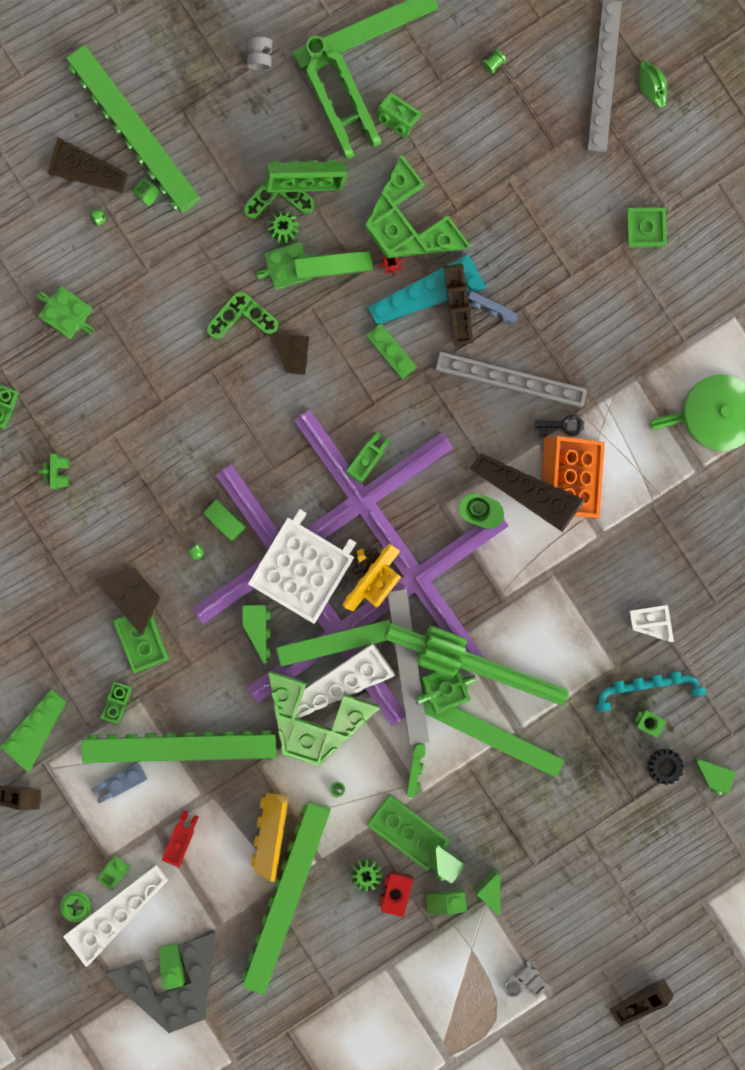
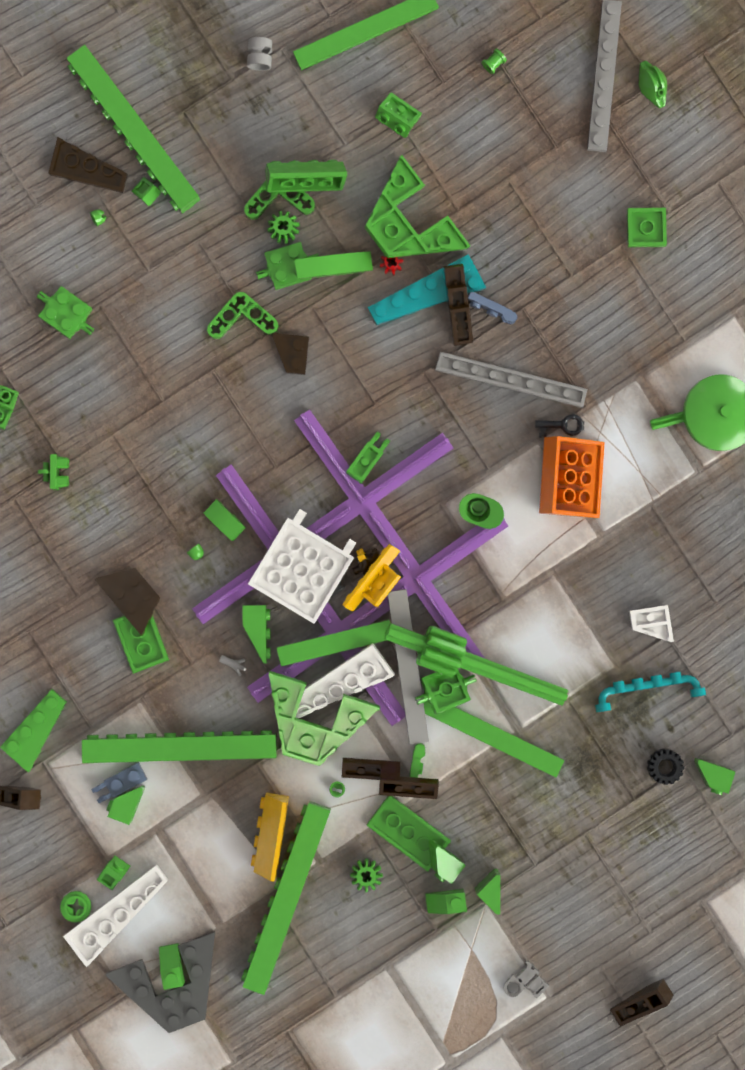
(116, 703): bright green slope -> none
(125, 805): none -> bright green slope
(179, 841): red hinge -> none
(235, 664): none -> light grey bar
(320, 57): bright green piece -> none
(390, 780): none -> dark brown bracket
(391, 351): bright green plate -> none
(397, 905): red brick -> none
(539, 497): dark brown wing -> none
(655, 729): bright green brick -> none

